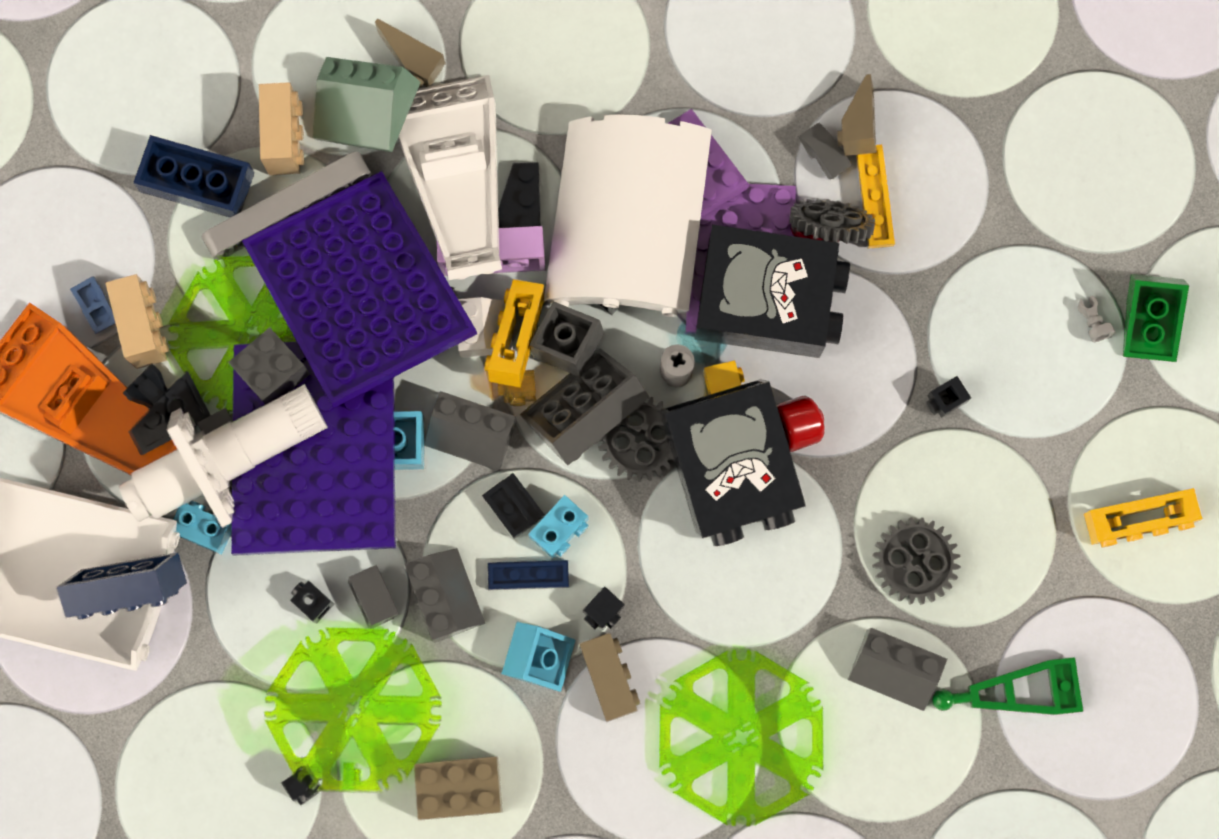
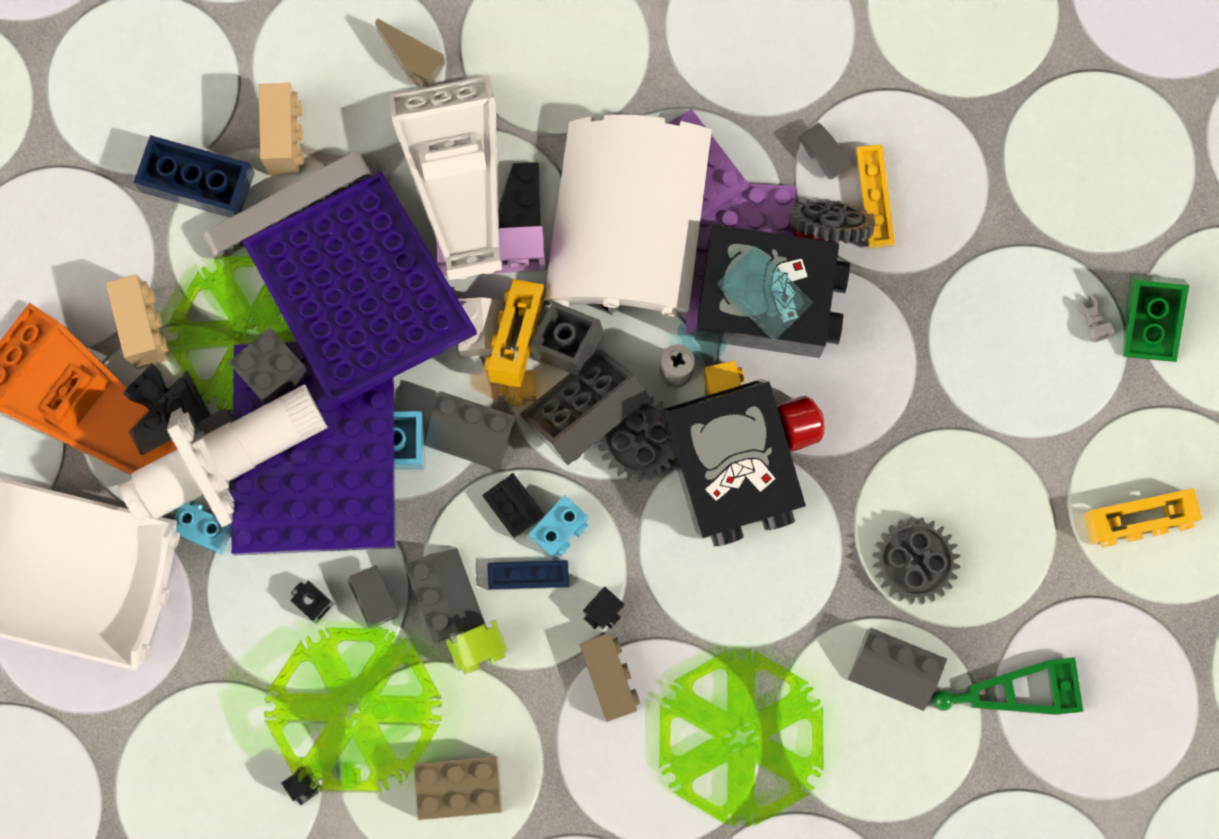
(94, 304): medium blue slope -> none
(122, 586): dark blue brick -> none
(362, 103): sand green slope -> none
(477, 646): none -> lime brick
(538, 656): medium azure slope -> none
(764, 293): none -> clear light blue plate
(858, 122): dark tan slope -> none
(954, 391): black brick -> none

